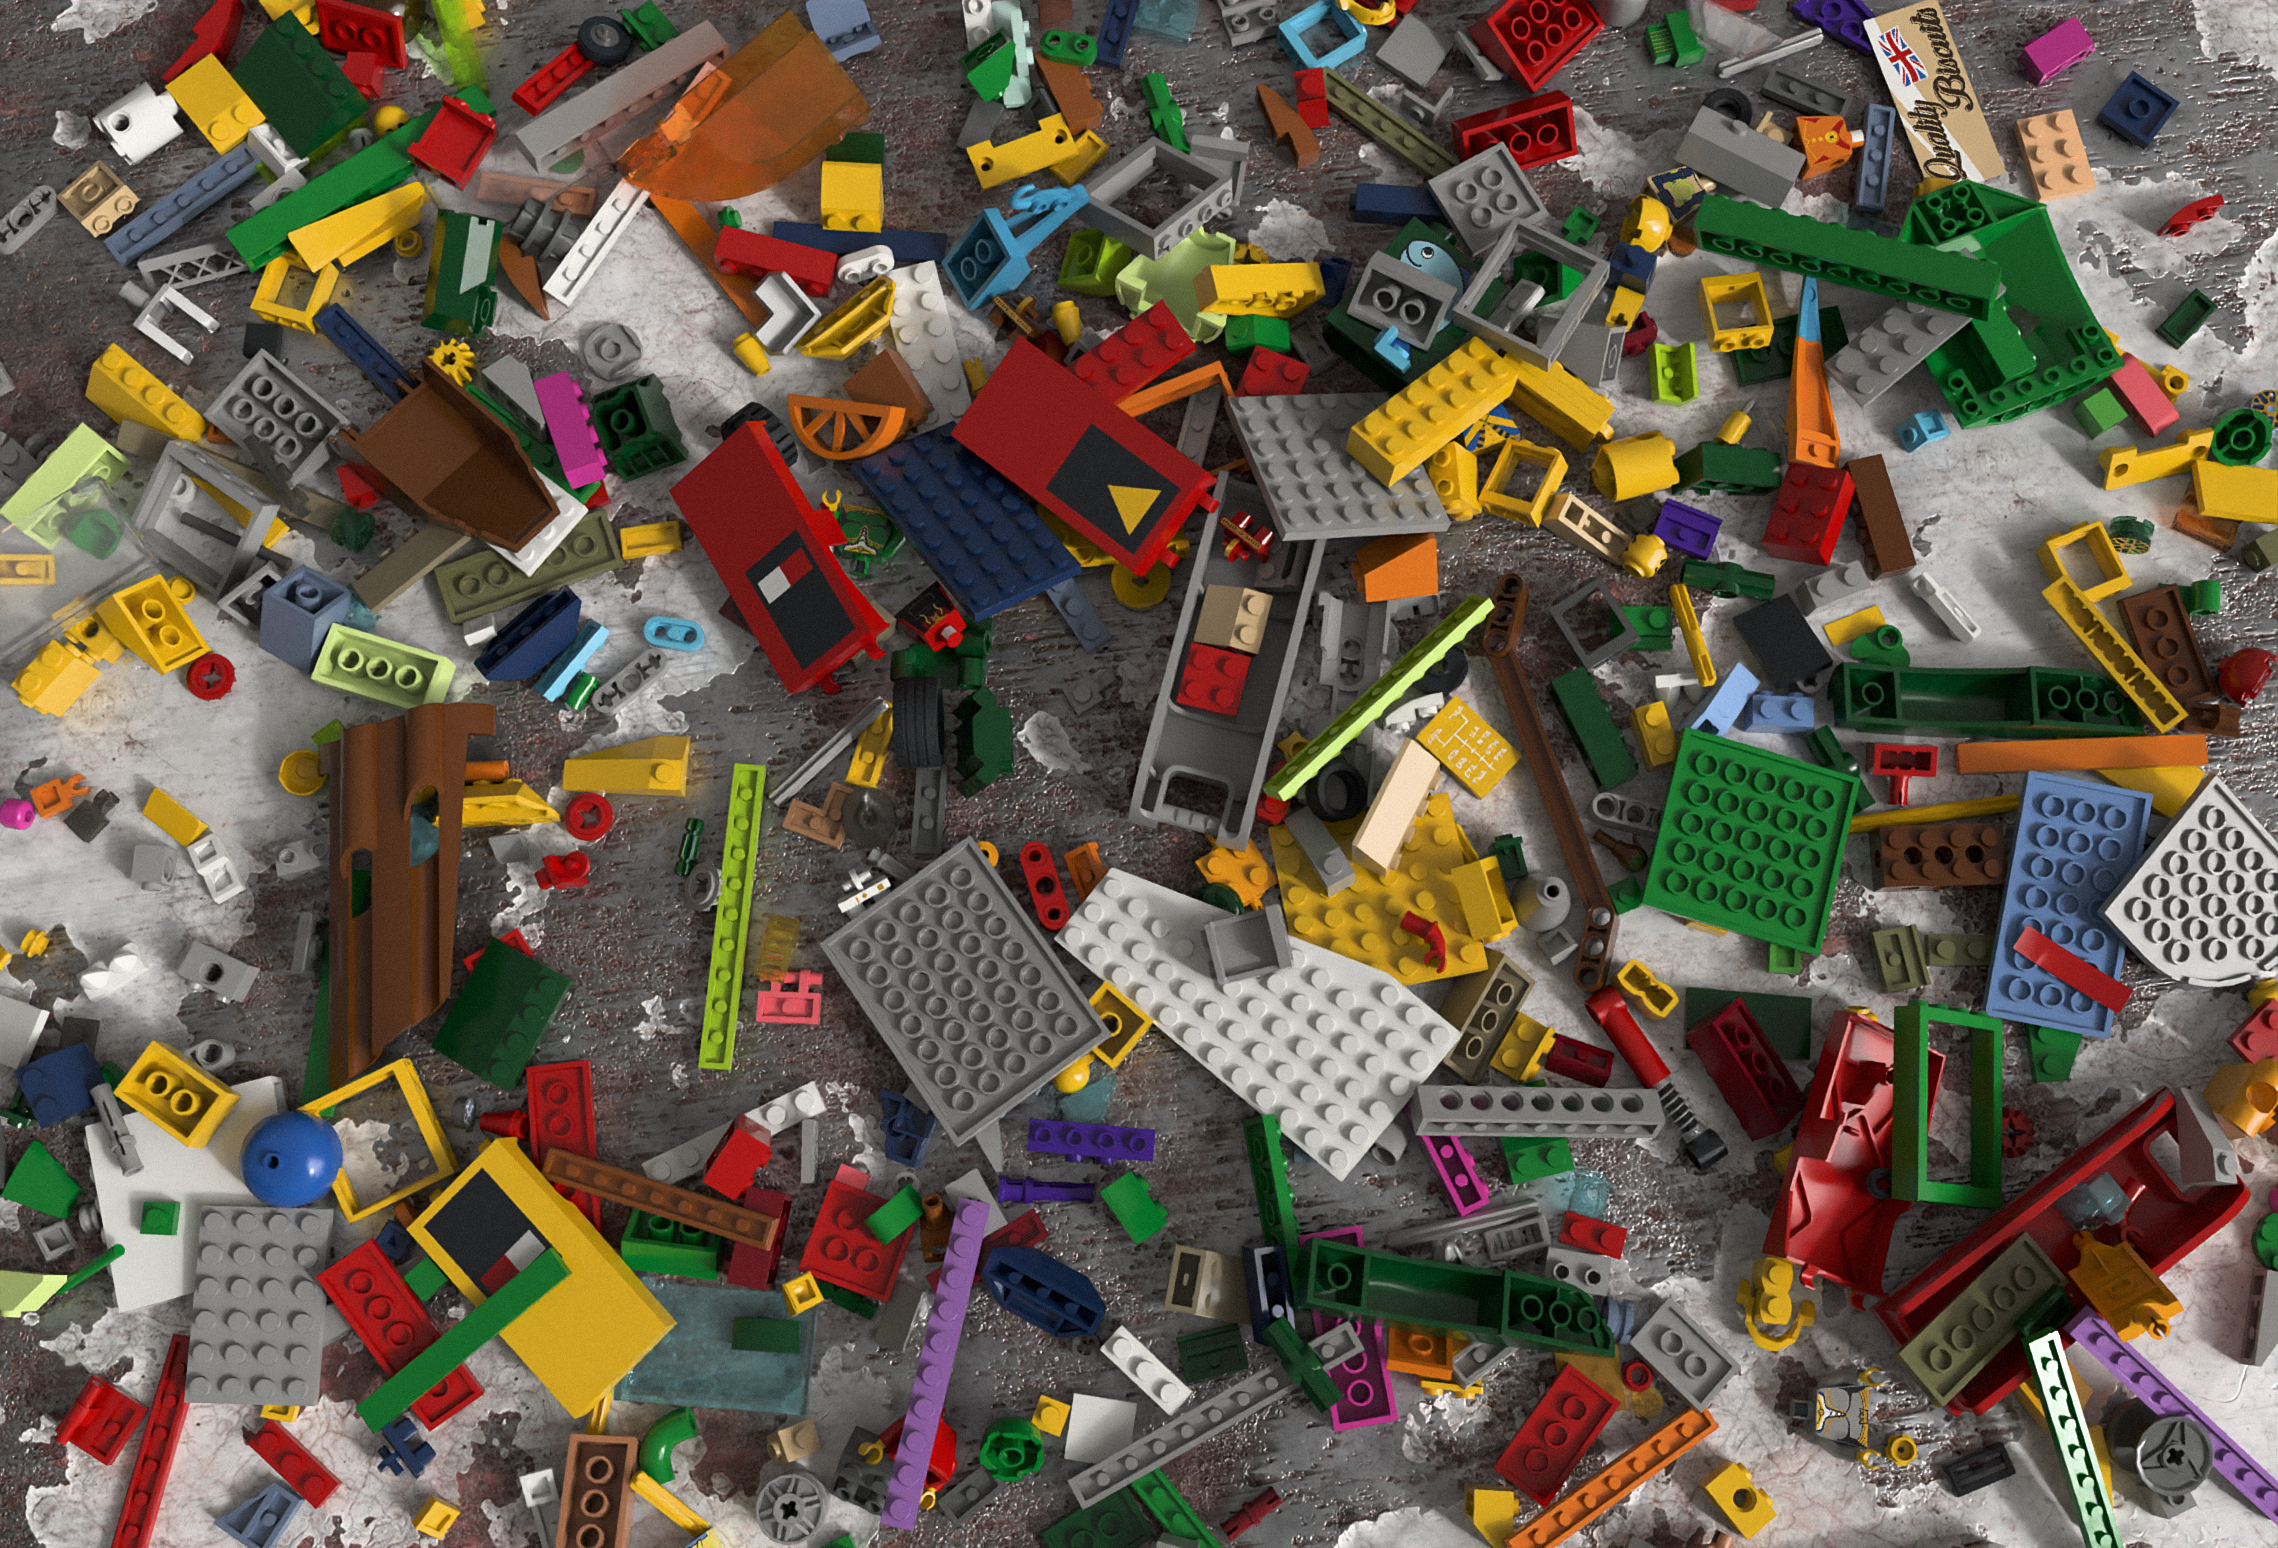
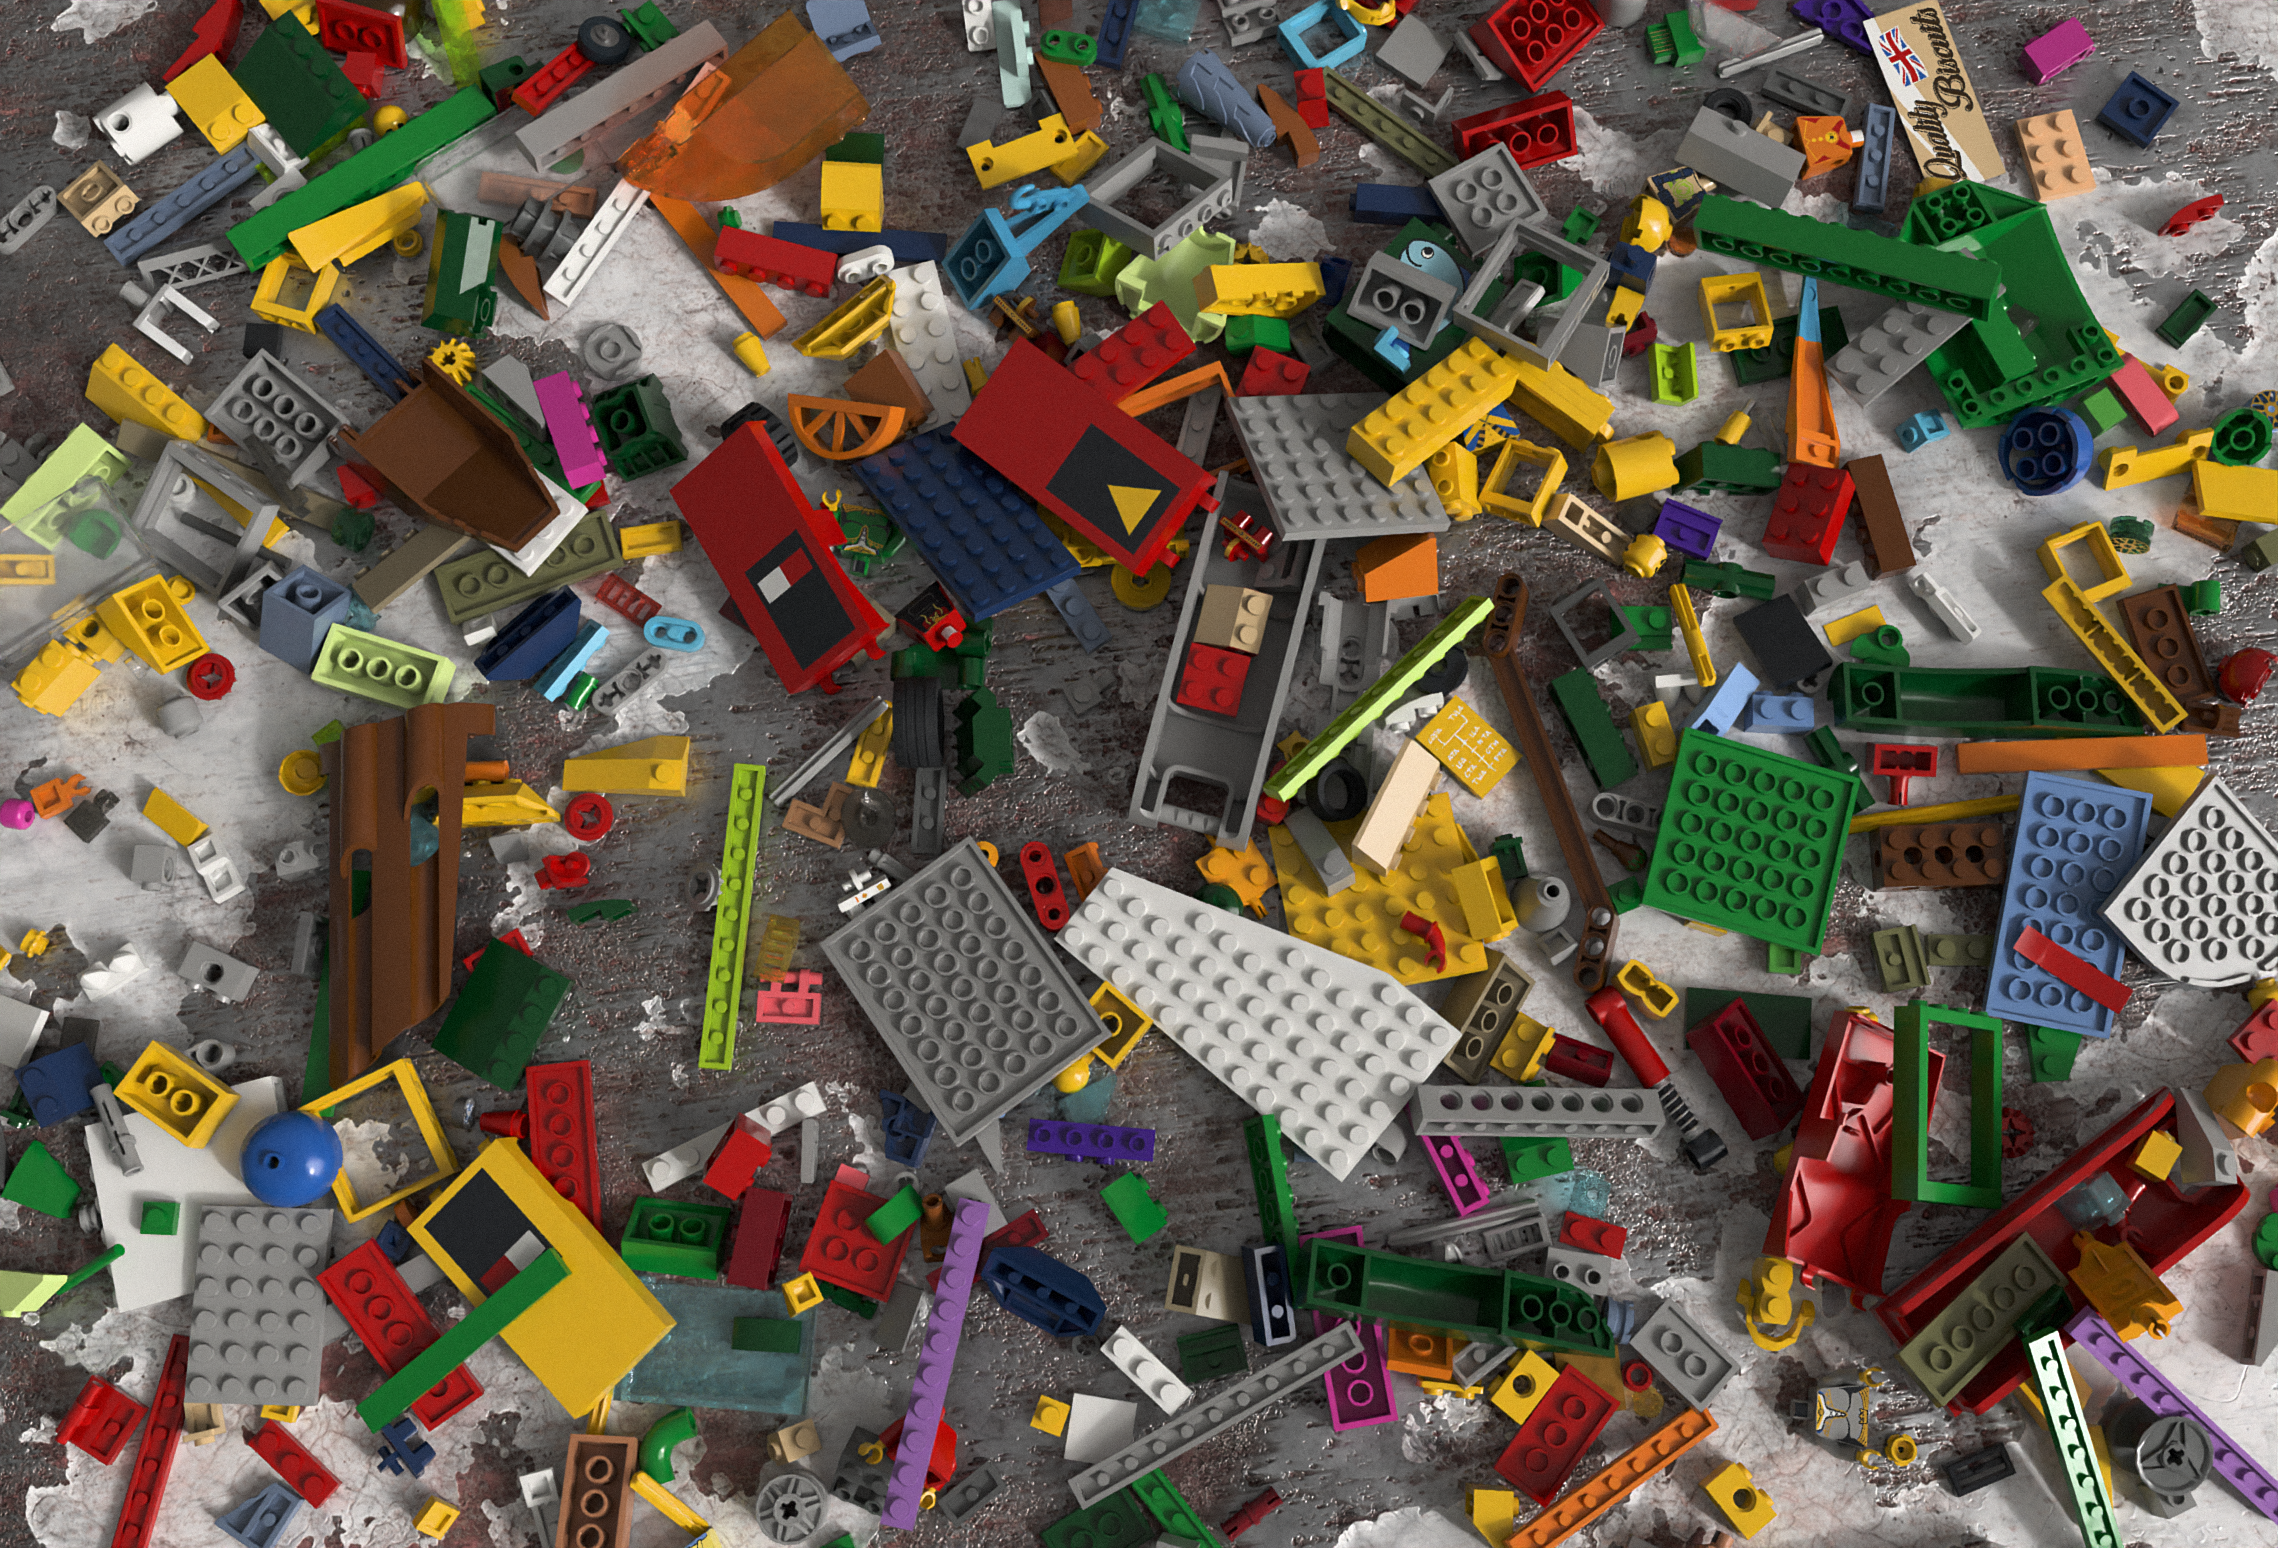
(53, 1241): light grey slope -> none
(179, 715): none -> light grey head
(203, 1422): none -> tan bracket
(426, 1278): green tile -> none
(454, 143): red panel -> none
(503, 78): none -> dark green torso
(606, 588): none -> clear red slope
(610, 909): none -> dark green slope
(660, 1198): dark orange tile -> none
(689, 847): dark green axle -> none
(789, 313): light grey panel -> none
(990, 65): green slope -> none
(1011, 1448): green cylinder -> none
(1029, 1190): dark purple pin -> none
(1217, 94): none -> sand blue cone
(1248, 945): light grey panel -> none
(1302, 1364): dark green piece -> none
(1539, 1377): none -> yellow brick
(1872, 1187): black plate -> none
(2060, 445): none -> blue cylinder
(2154, 1155): none -> yellow brick

